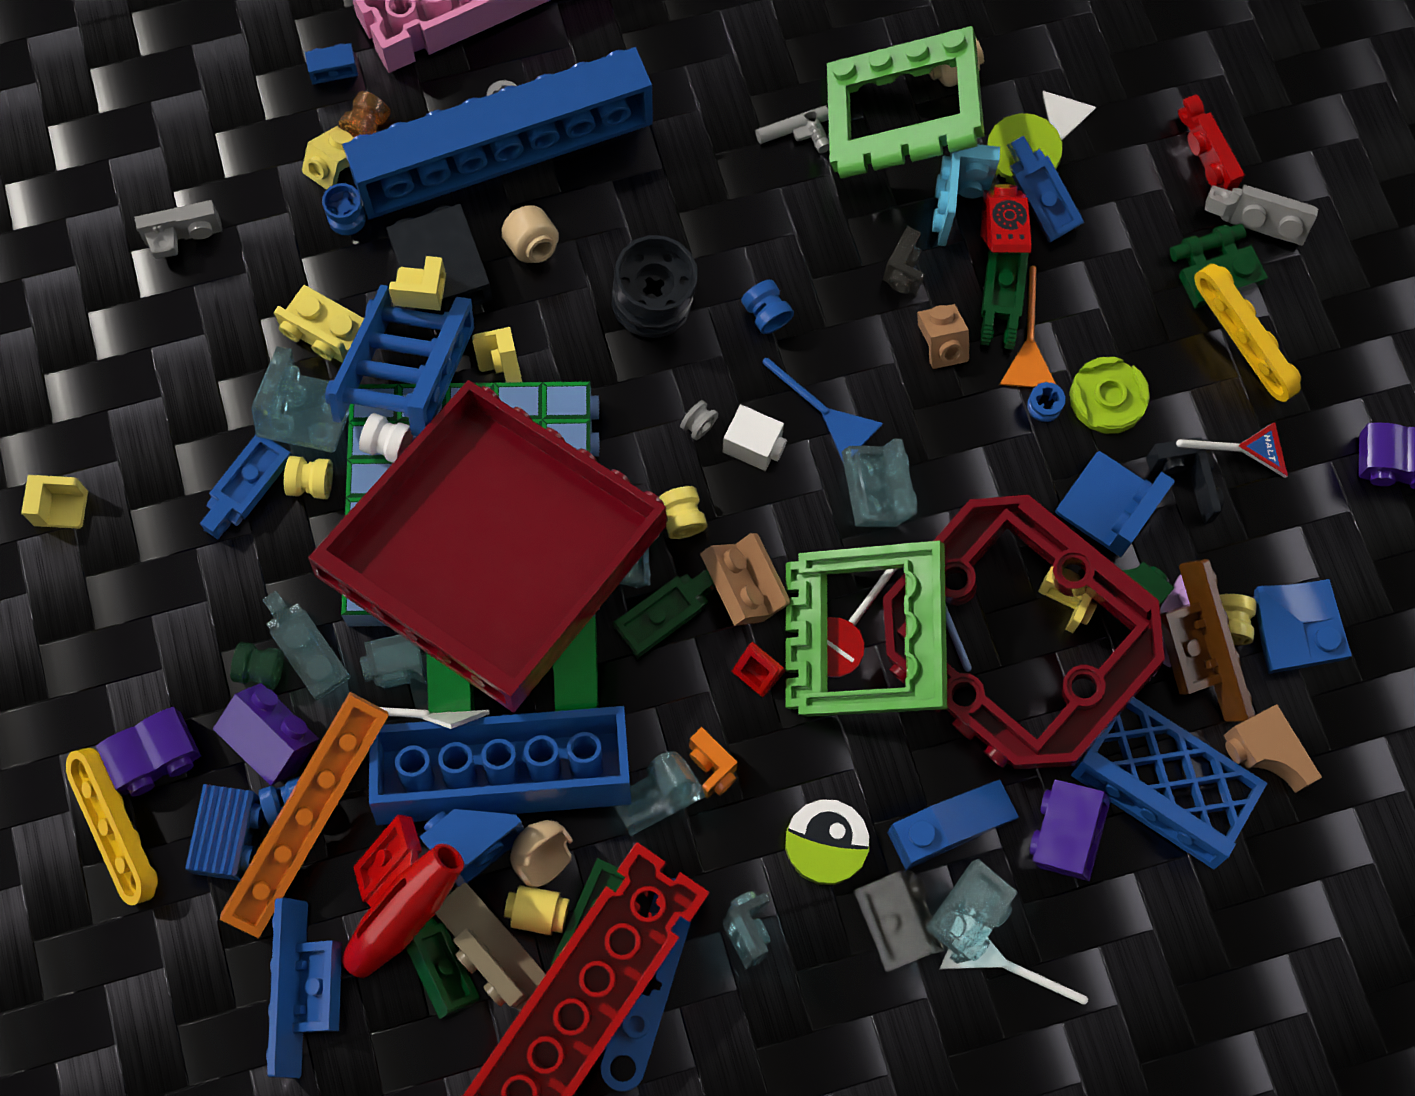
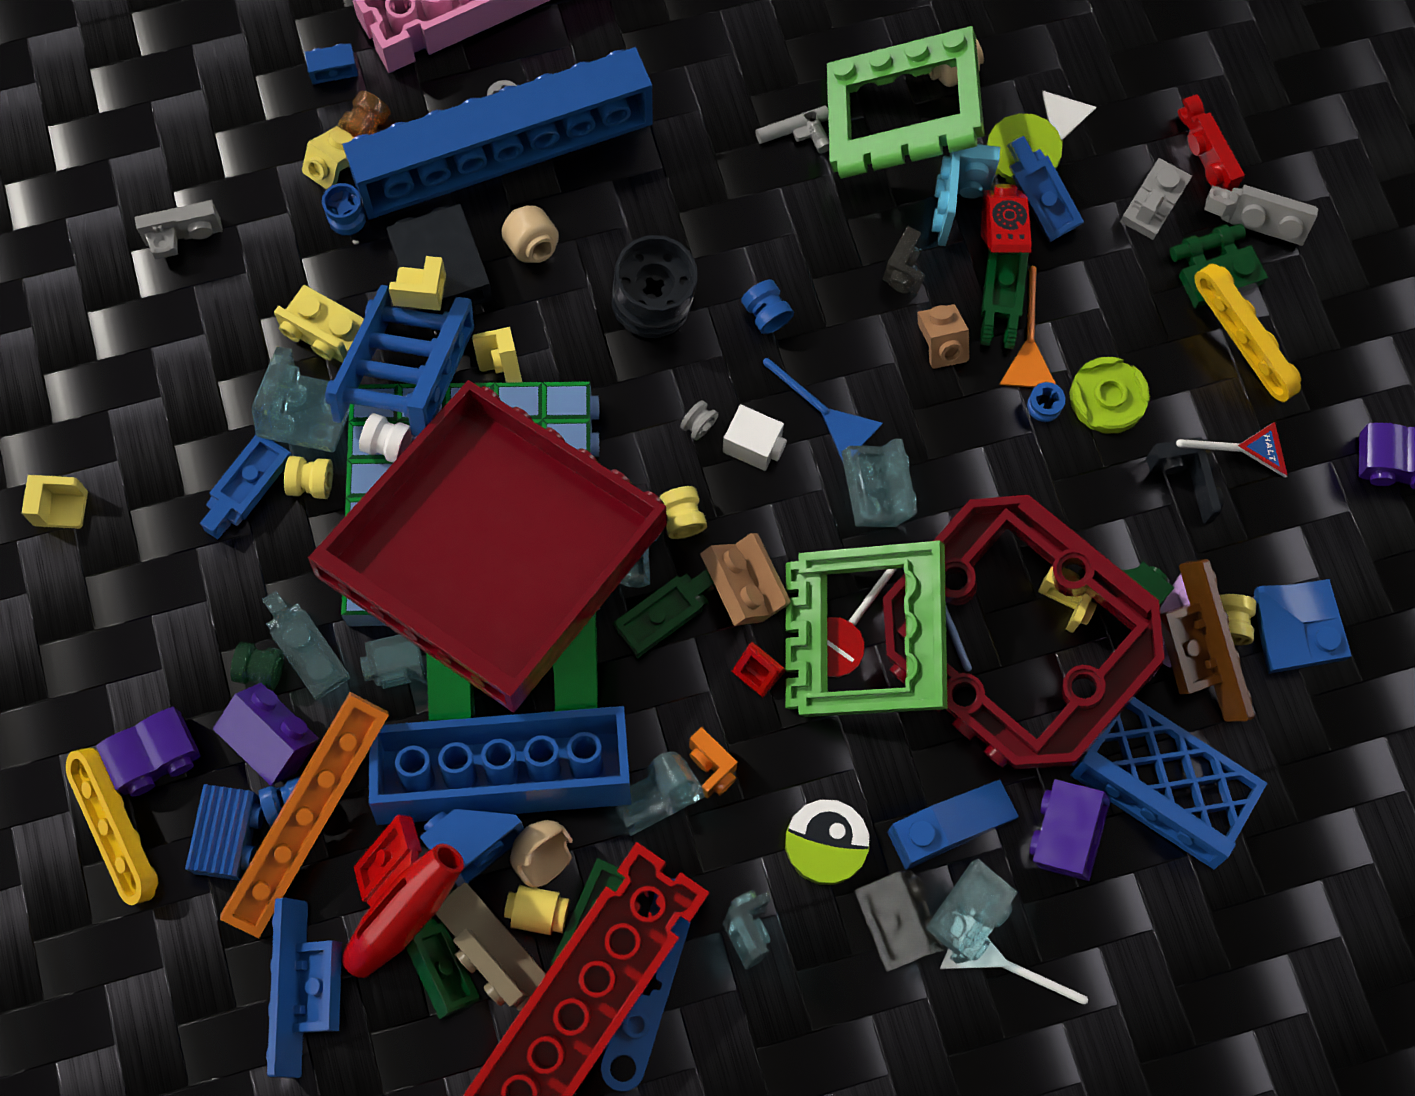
(445, 719): white piece -> none
(1112, 502): blue bracket -> none
(1156, 198): none -> light grey hinge
(1272, 745): medium nougat arch -> none

